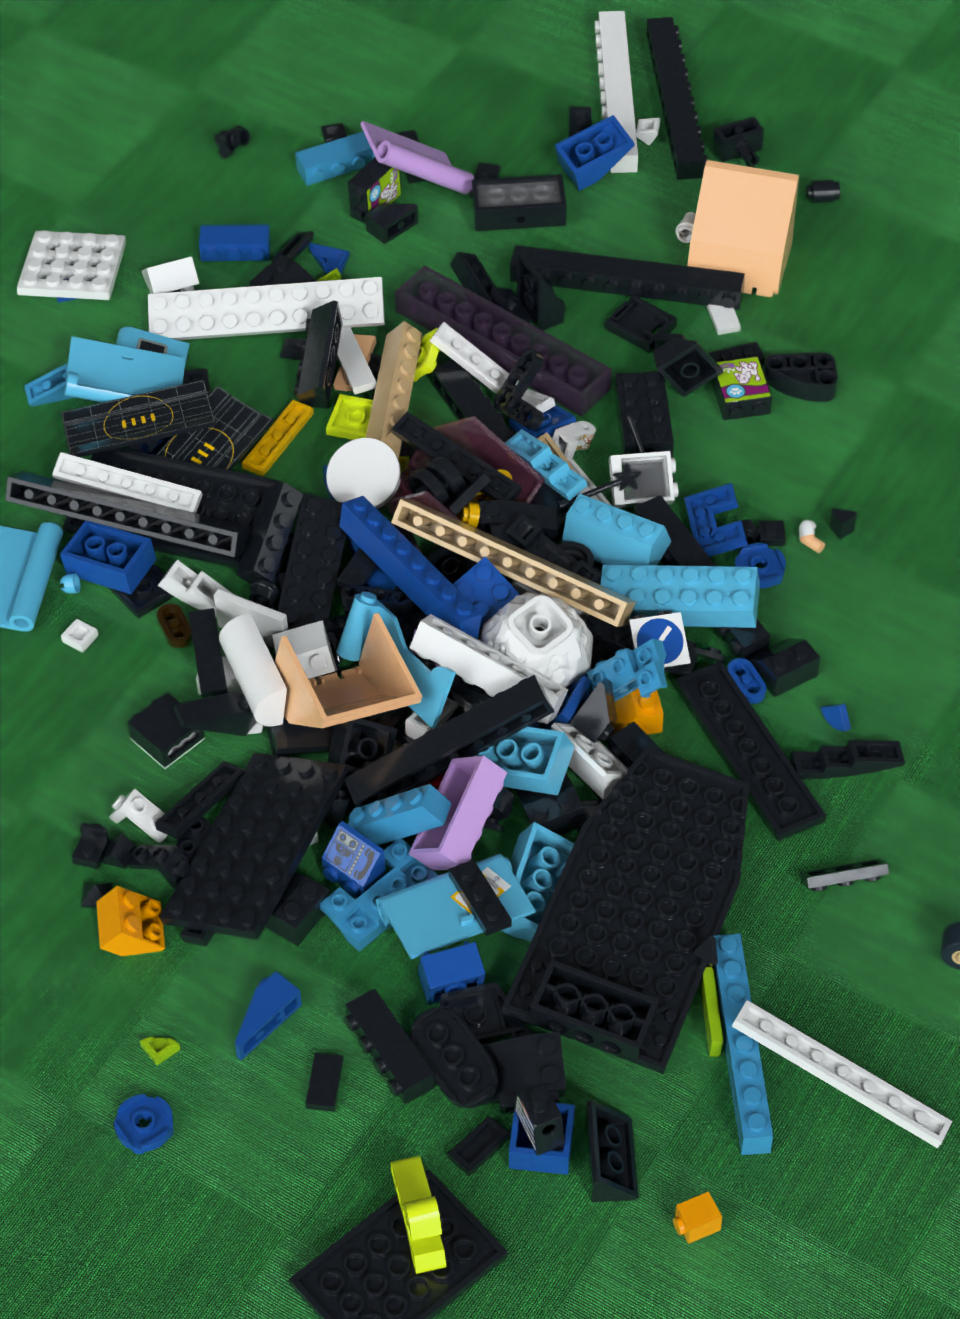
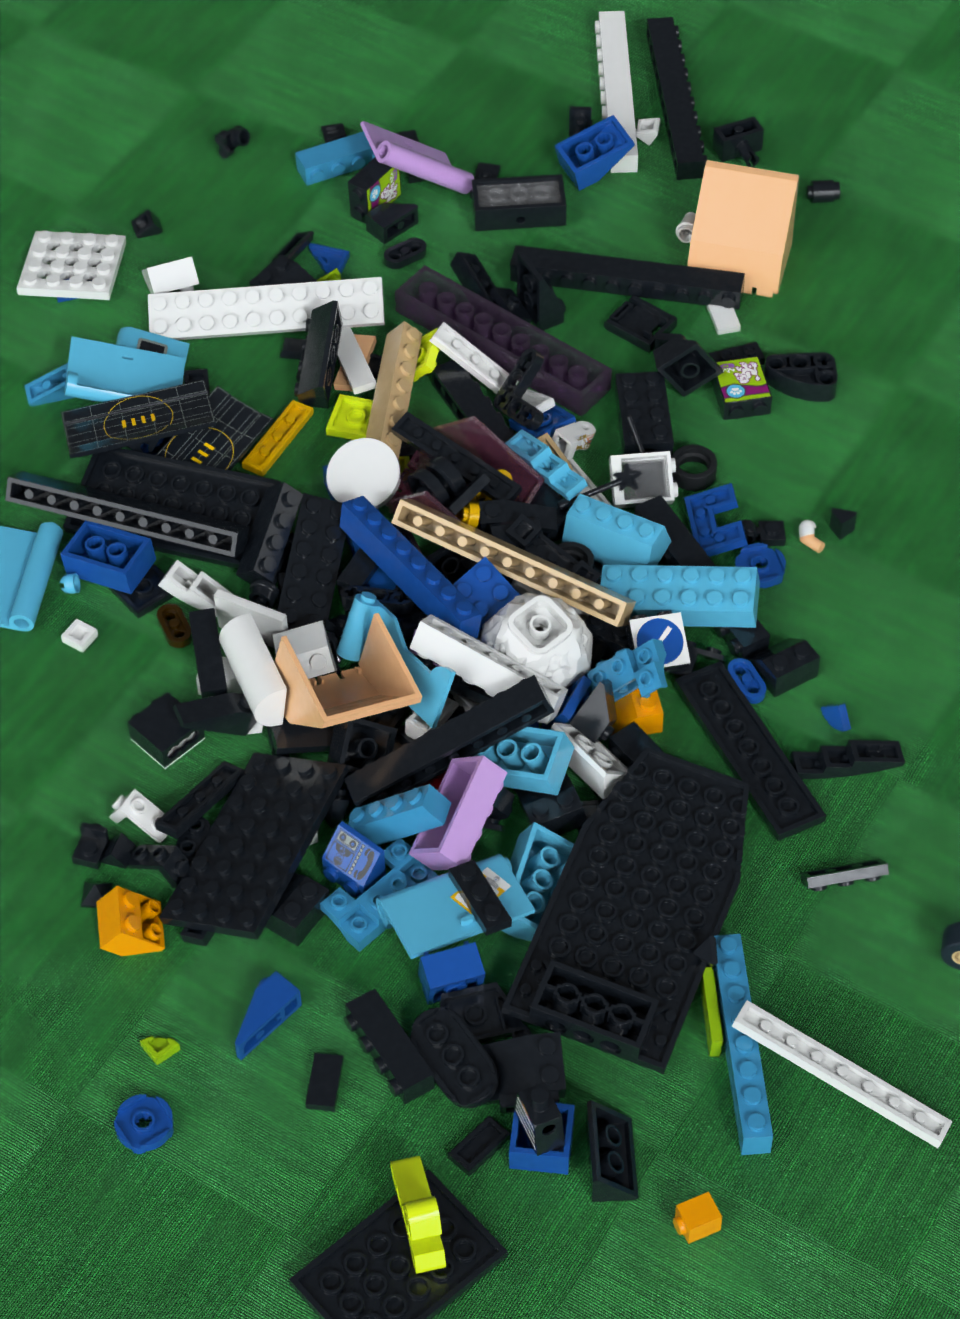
(125, 483): white plate -> none
(146, 225): none -> black slope
(234, 242): blue brick -> none
(405, 253): none -> black plate
(699, 454): none -> black tyre

